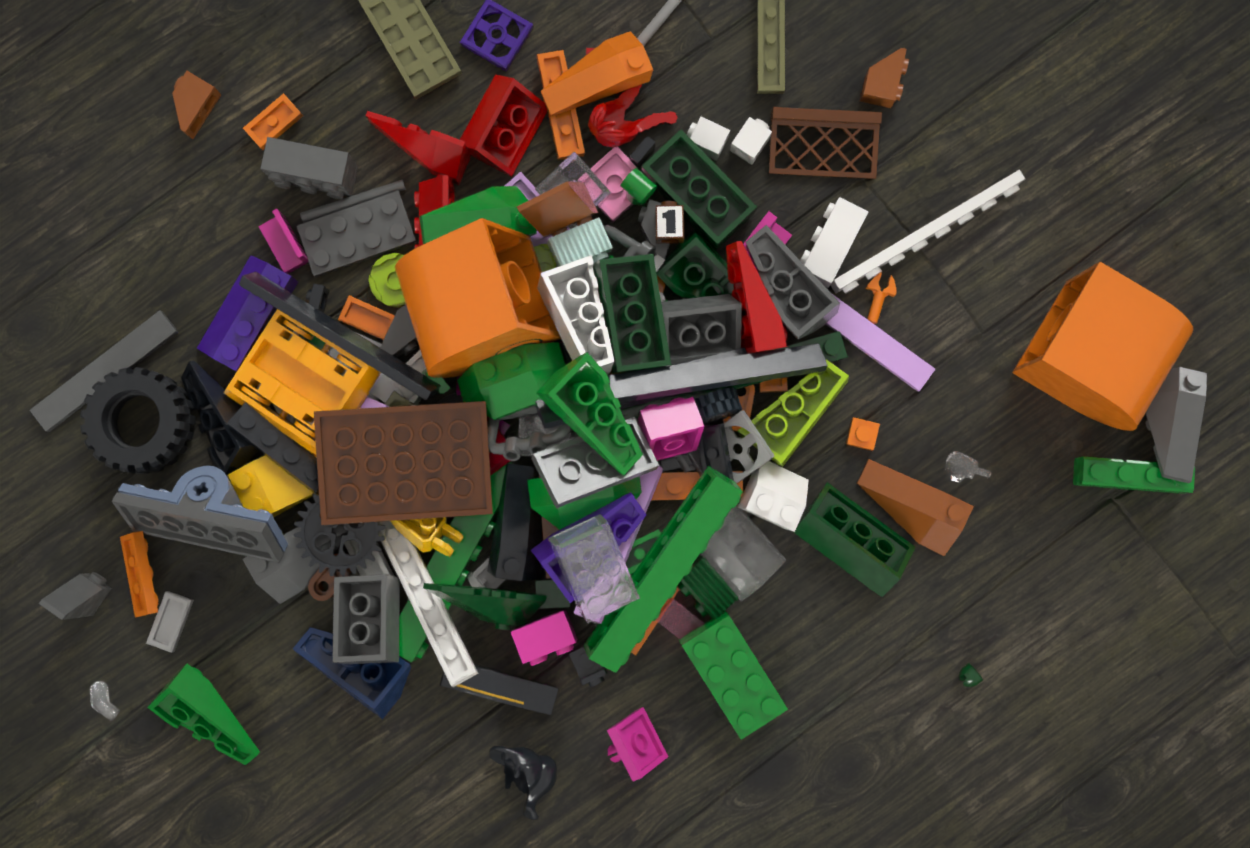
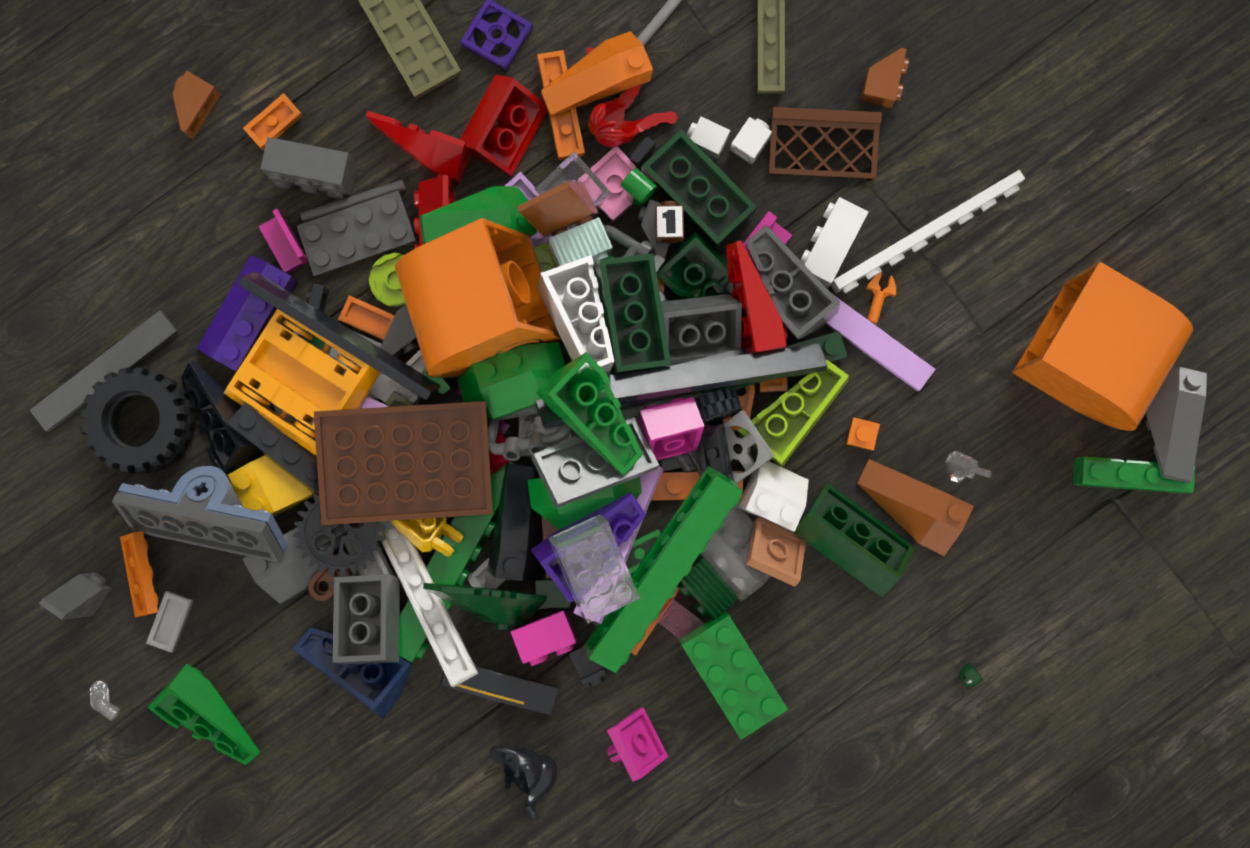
(776, 551): none -> nougat plate

